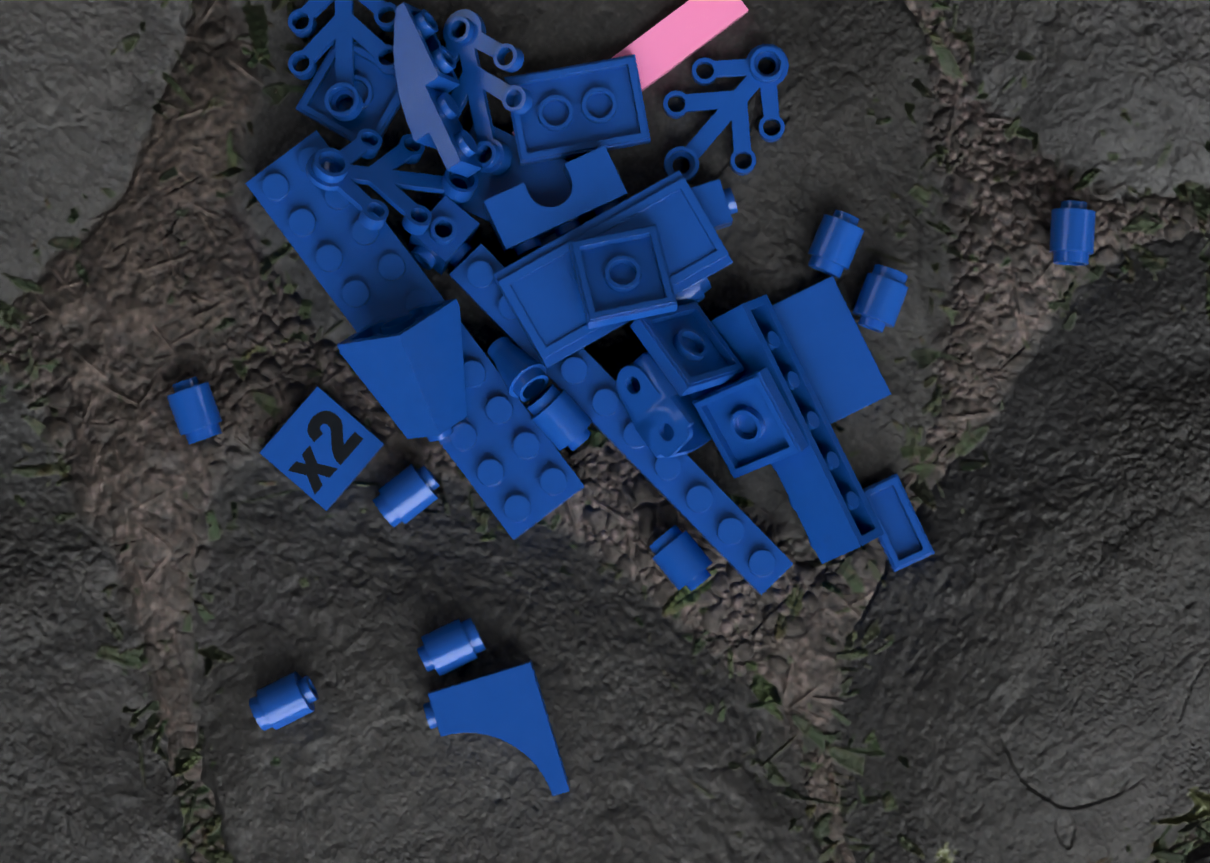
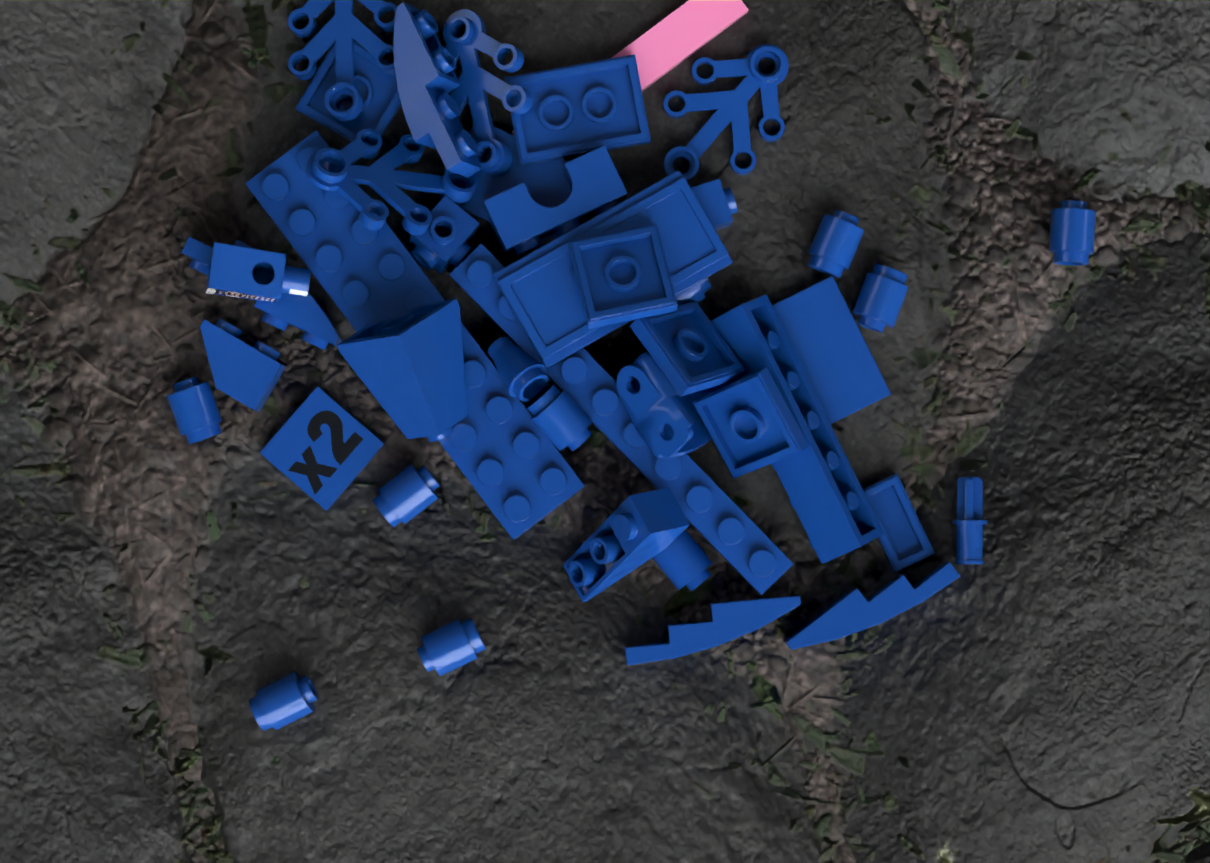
(232, 274): none -> blue torso
(237, 367): none -> blue slope
(292, 309): none -> blue slope
(505, 707): blue arch -> none
(625, 541): none -> blue slope
(727, 623): none -> blue slope
(855, 613): none -> blue slope
(969, 521): none -> blue axle

